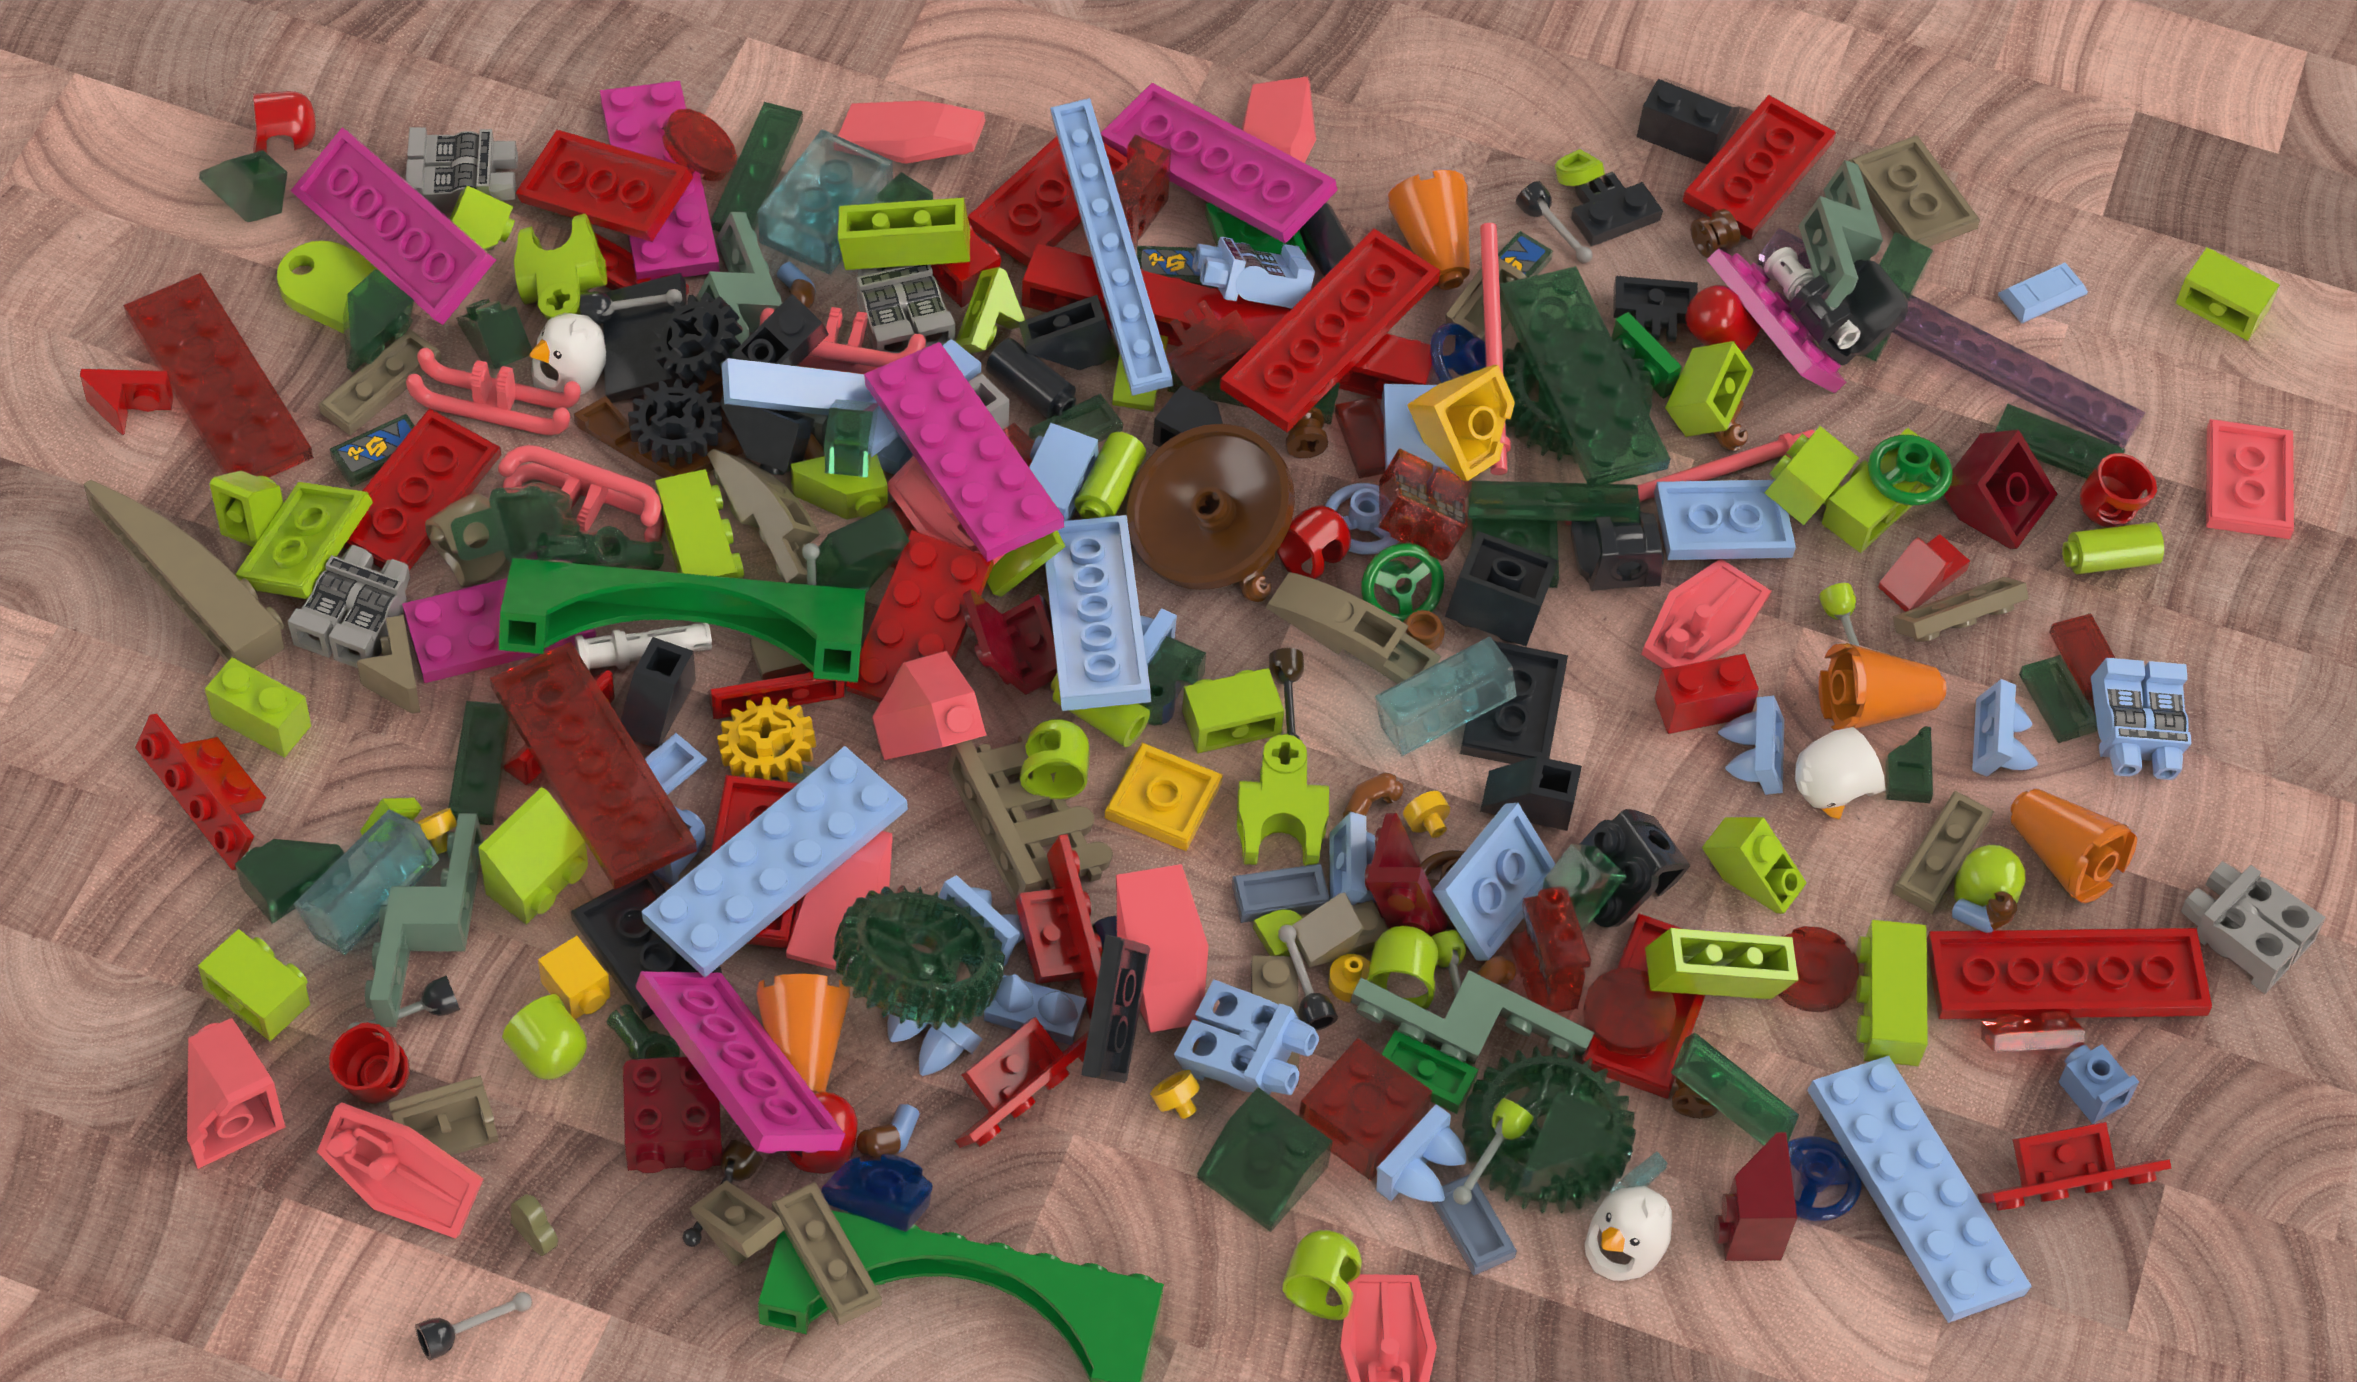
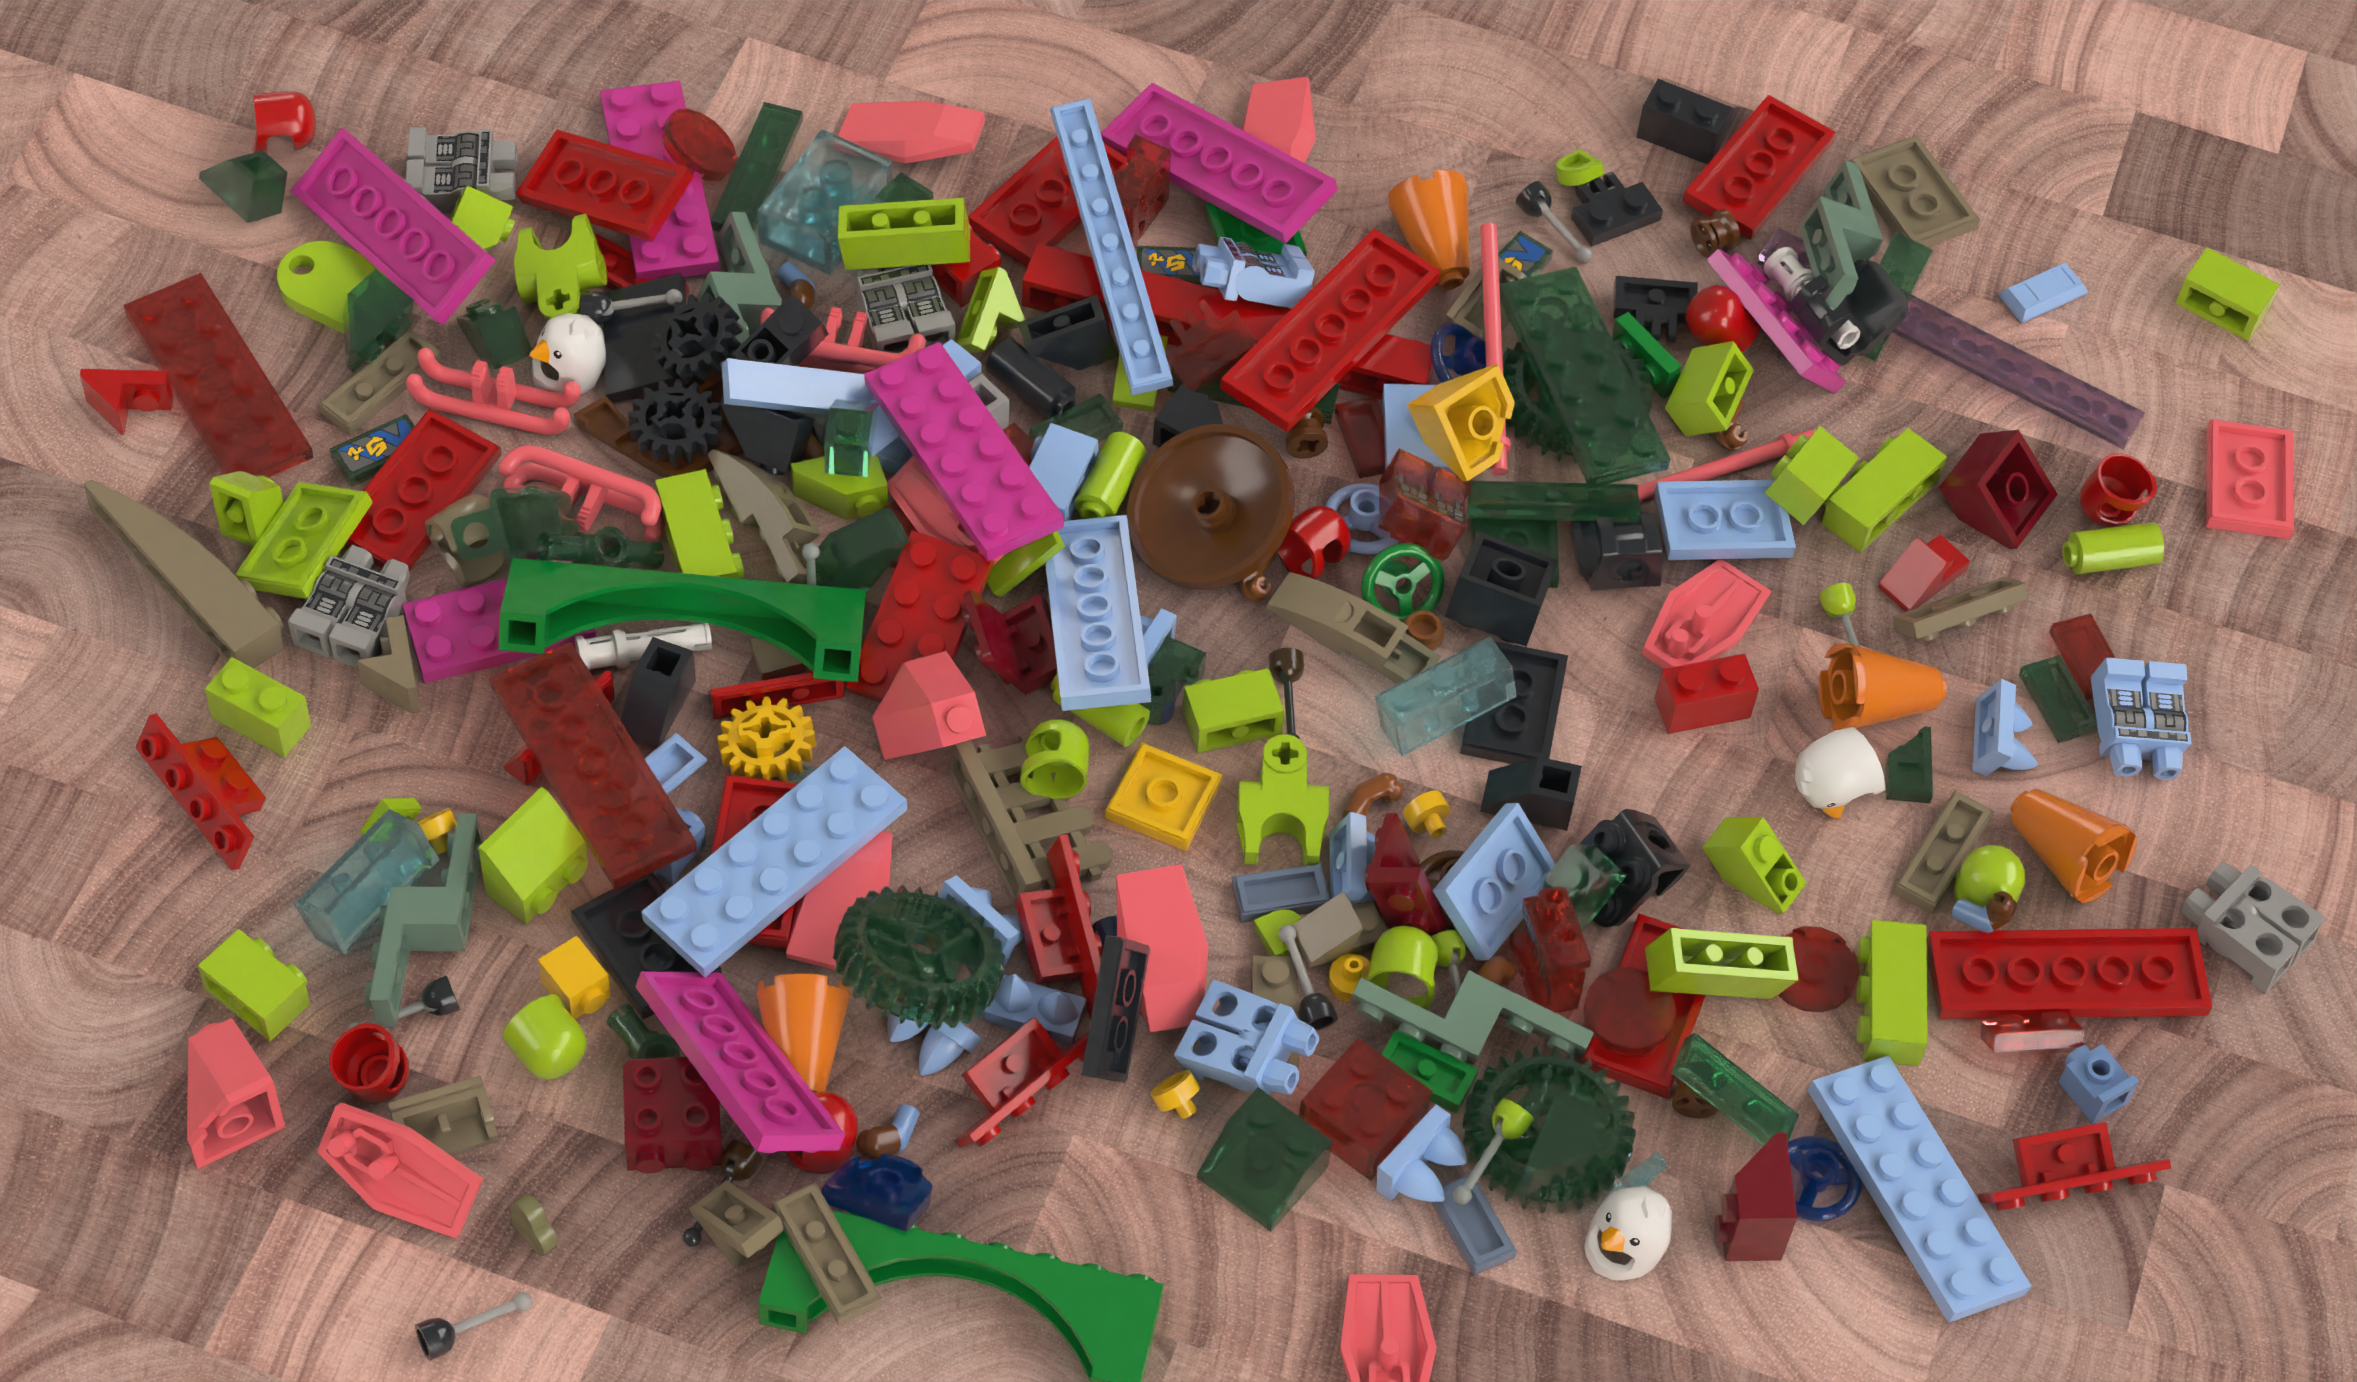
(283, 872): clear green slope -> none
(480, 761): clear green tile -> none
(1318, 1263): lime helmet -> none
(1326, 238): black brick -> none
(1765, 731): light blue tile -> none
(1911, 466): green piece -> none
(2057, 443): clear green tile -> none

